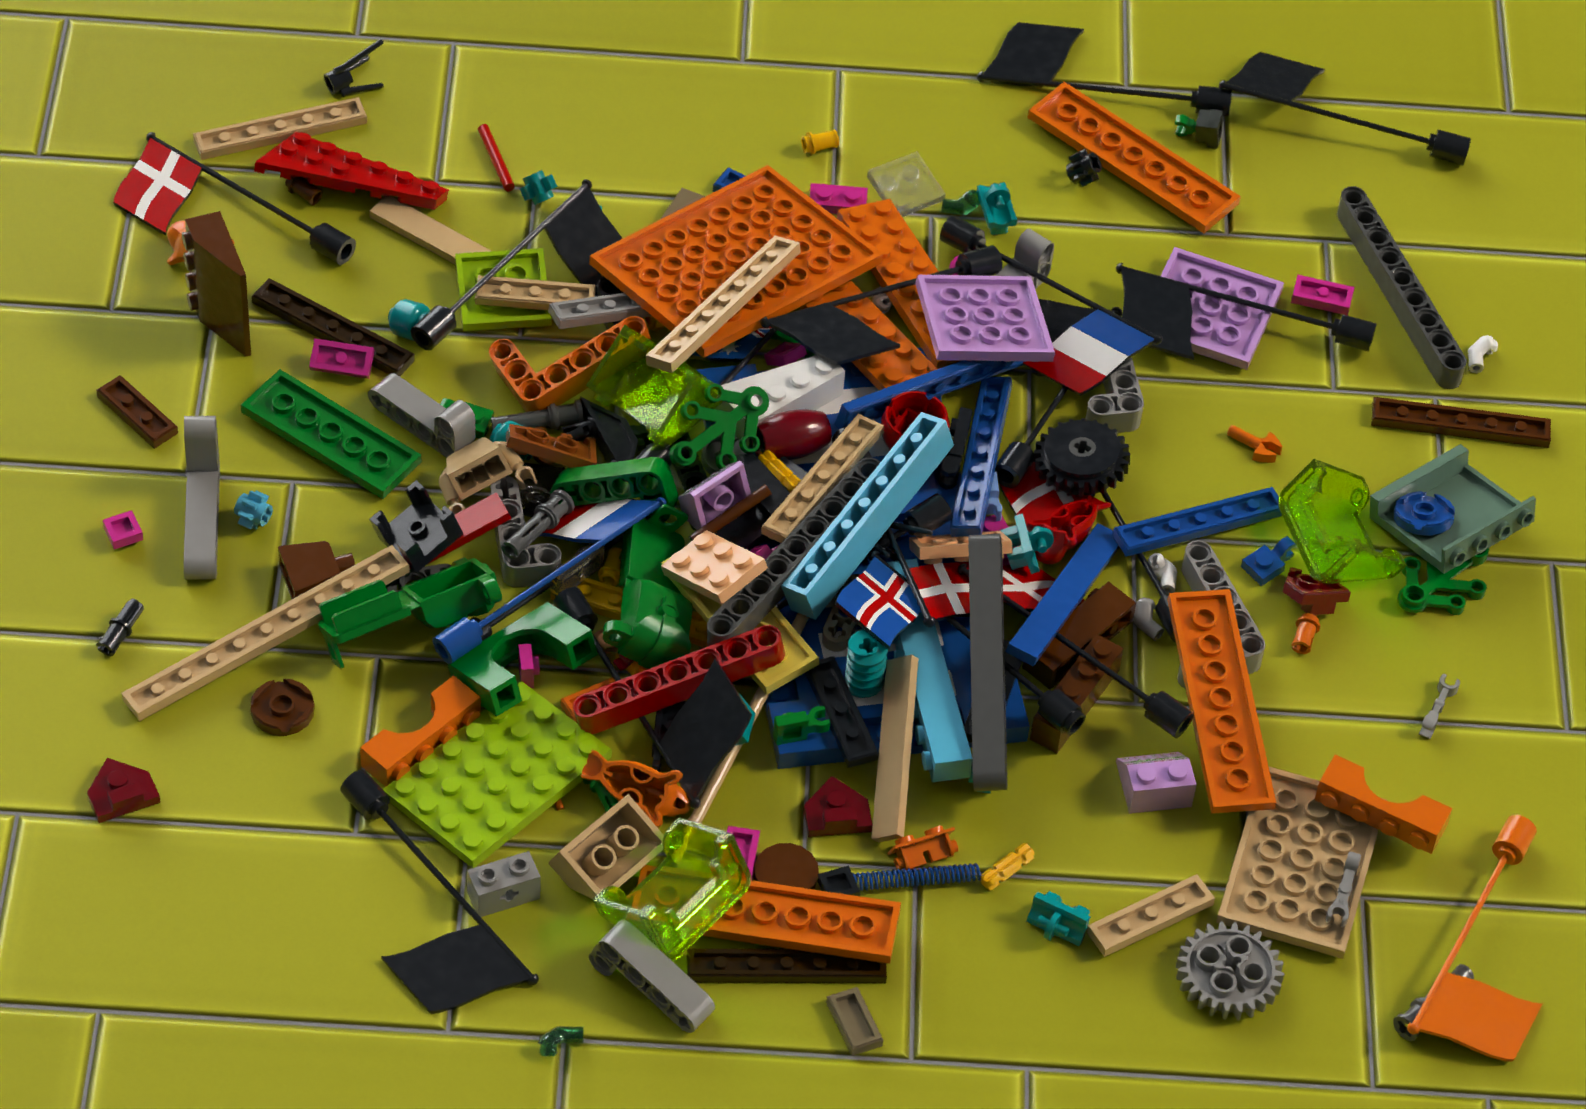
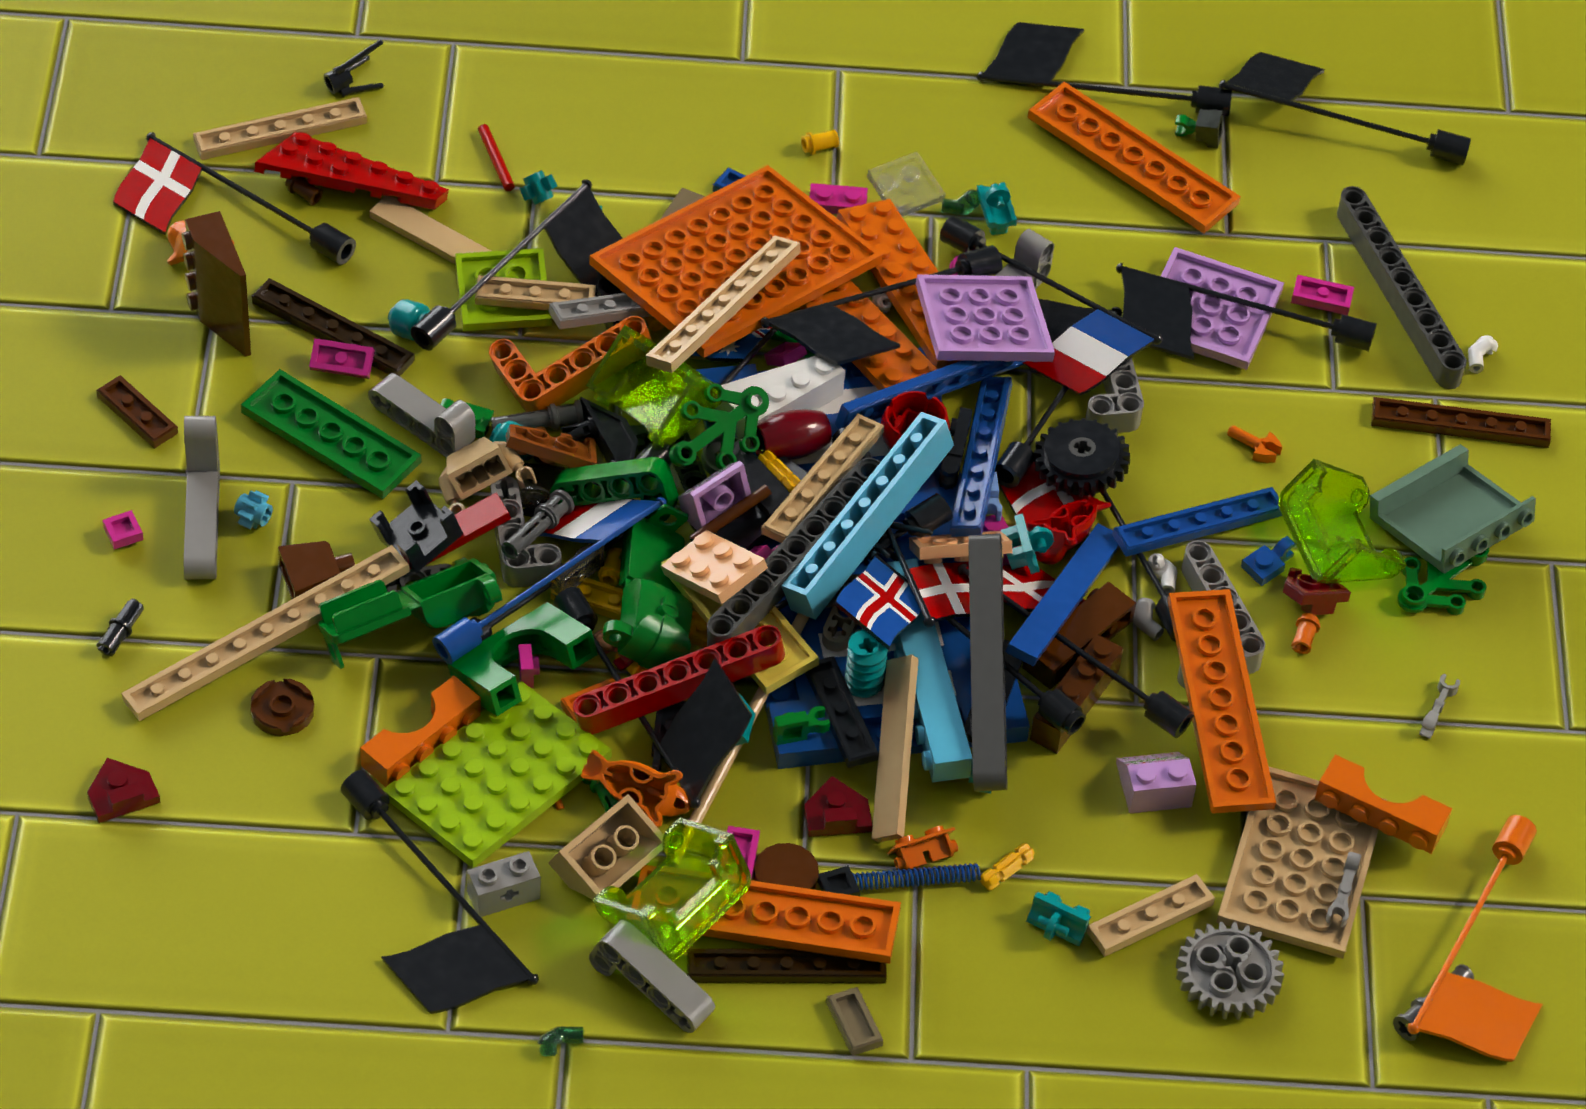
(1083, 167): black gear -> none
(1424, 513): blue tile -> none

